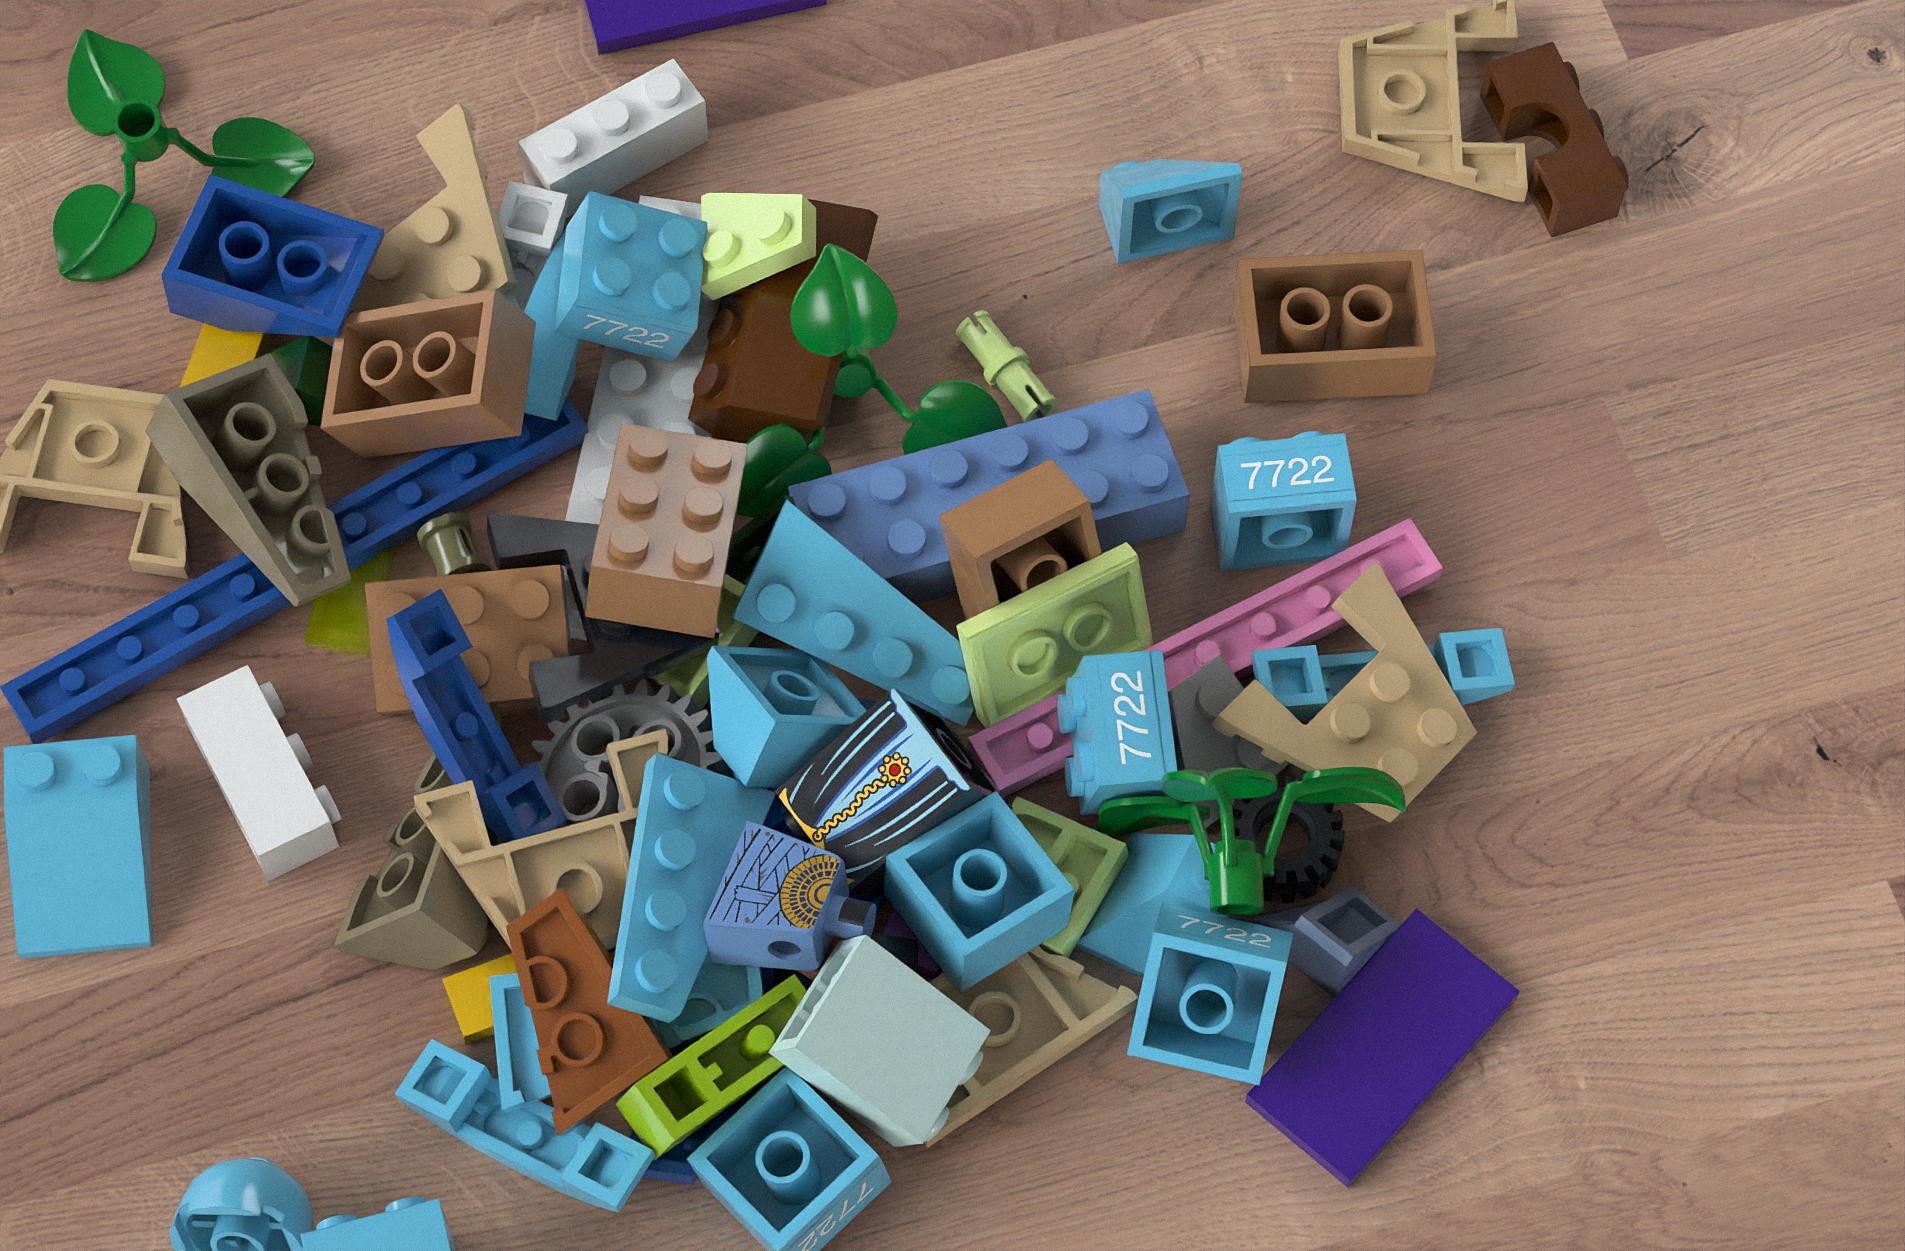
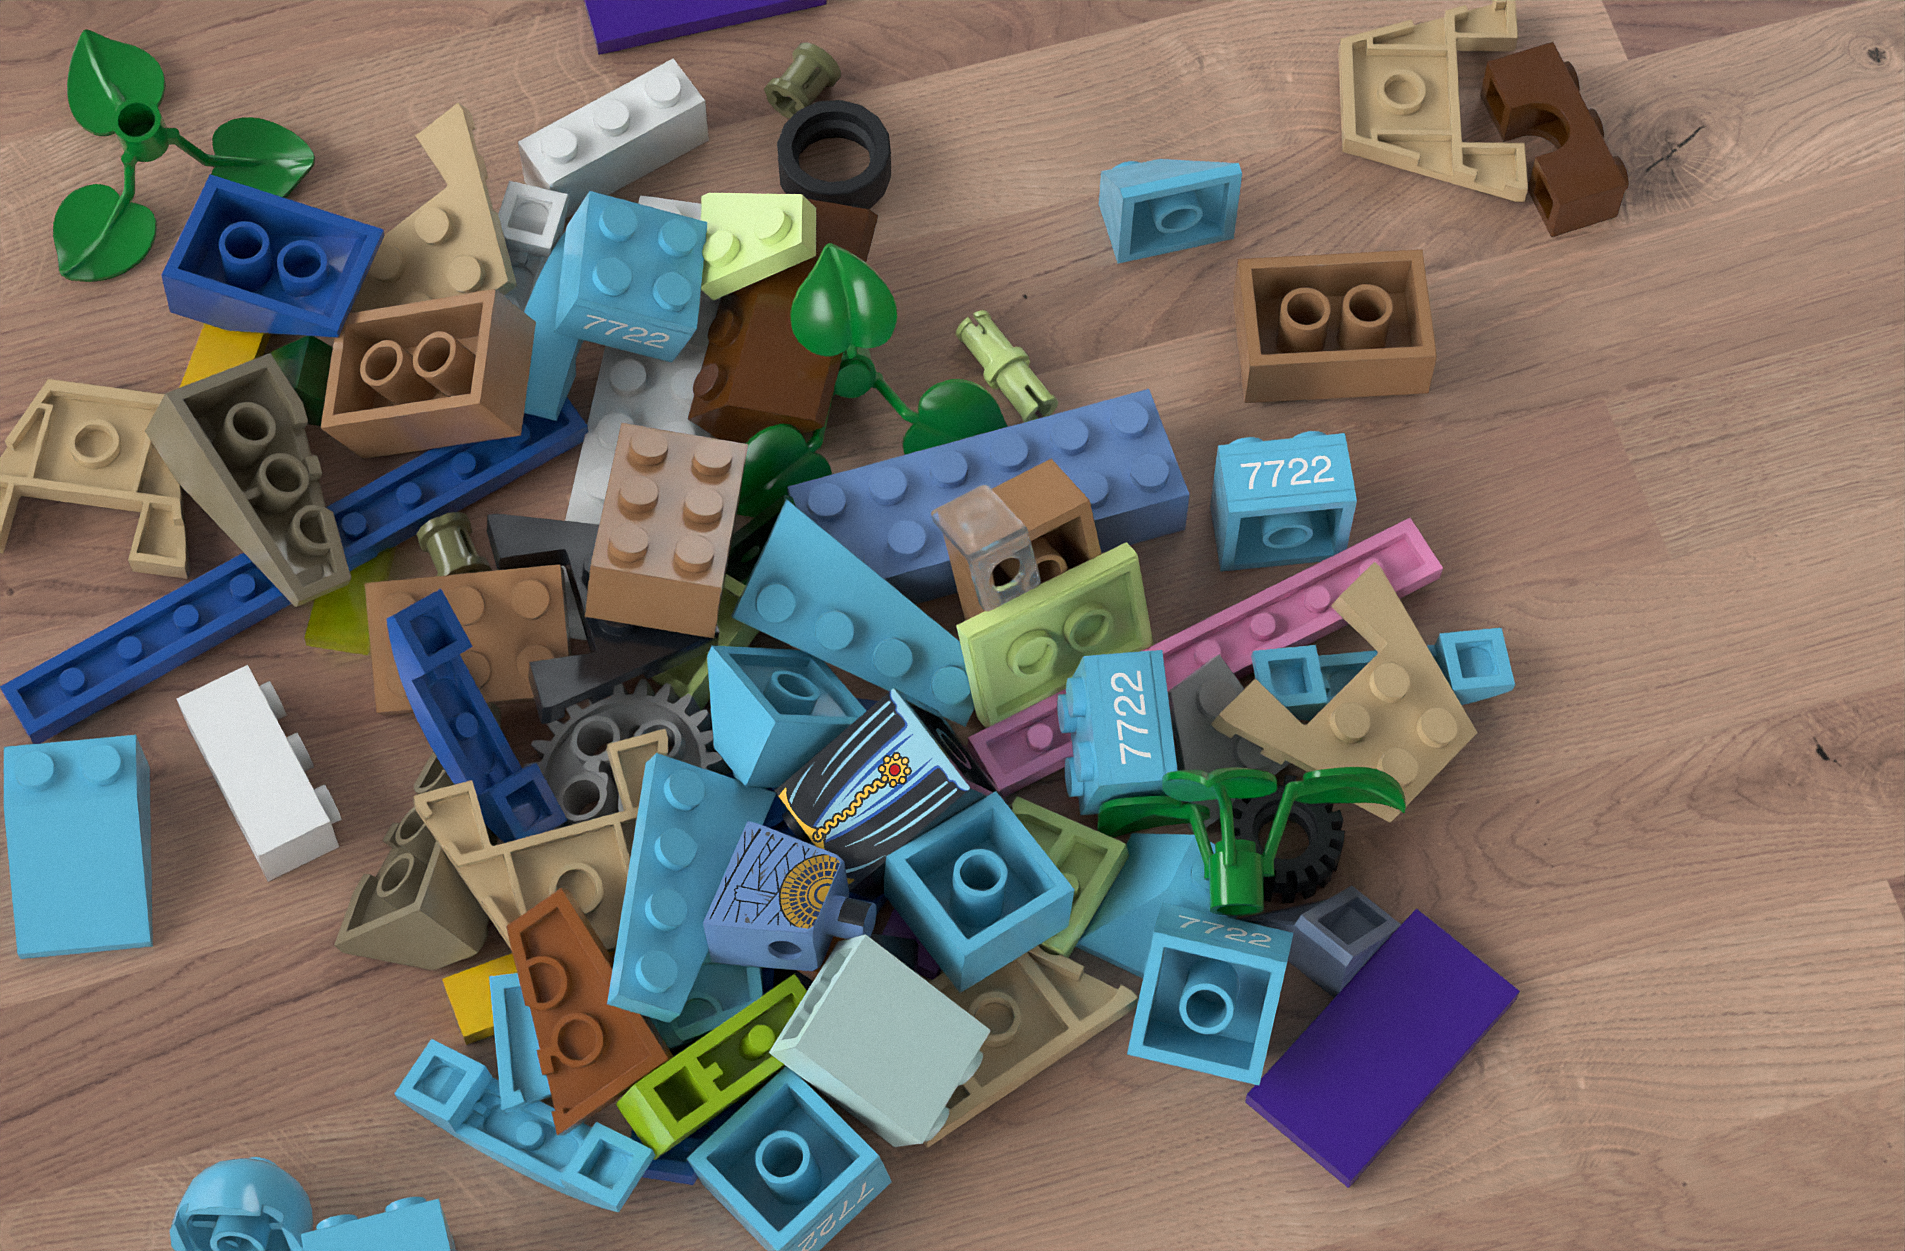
(802, 80): none -> olive bush
(843, 121): none -> black tyre
(986, 535): none -> clear bracket

